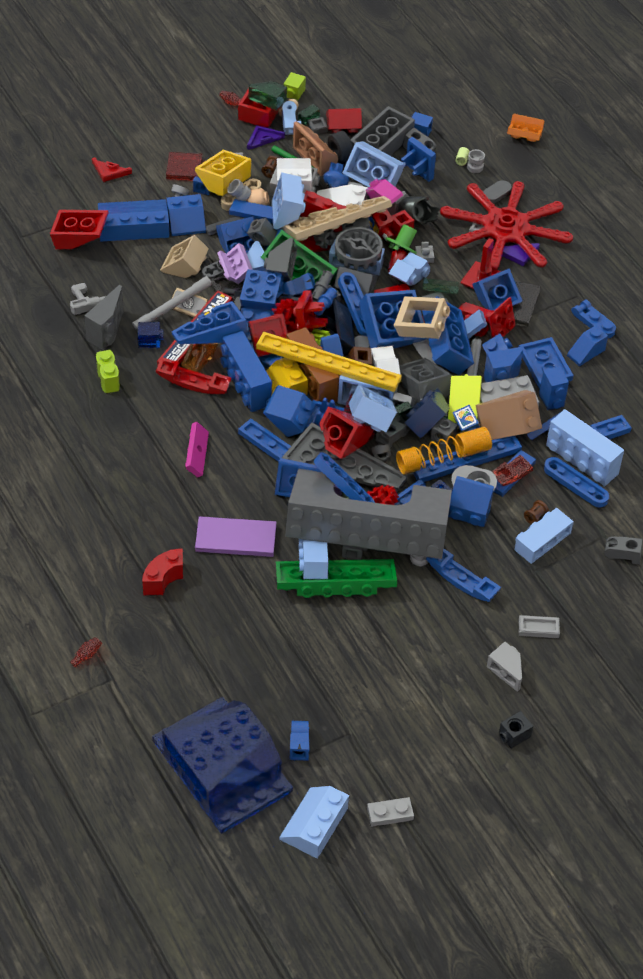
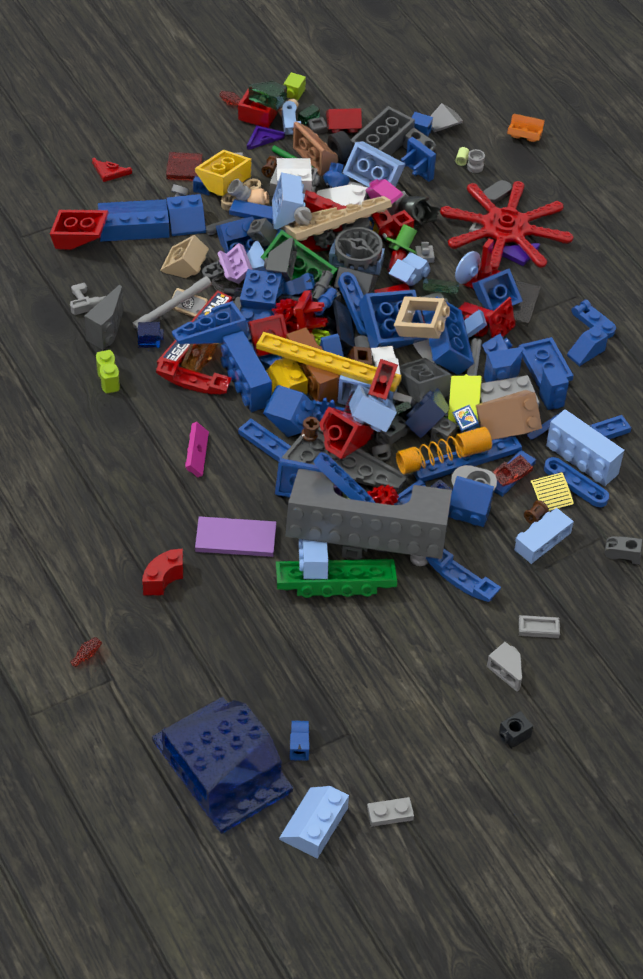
(303, 215): none -> light grey tile
(310, 429): none -> reddish brown bush
(383, 379): none -> red slope
(444, 118): none -> light grey slope
(467, 267): none -> light blue dish
(553, 491): none -> light yellow sticker

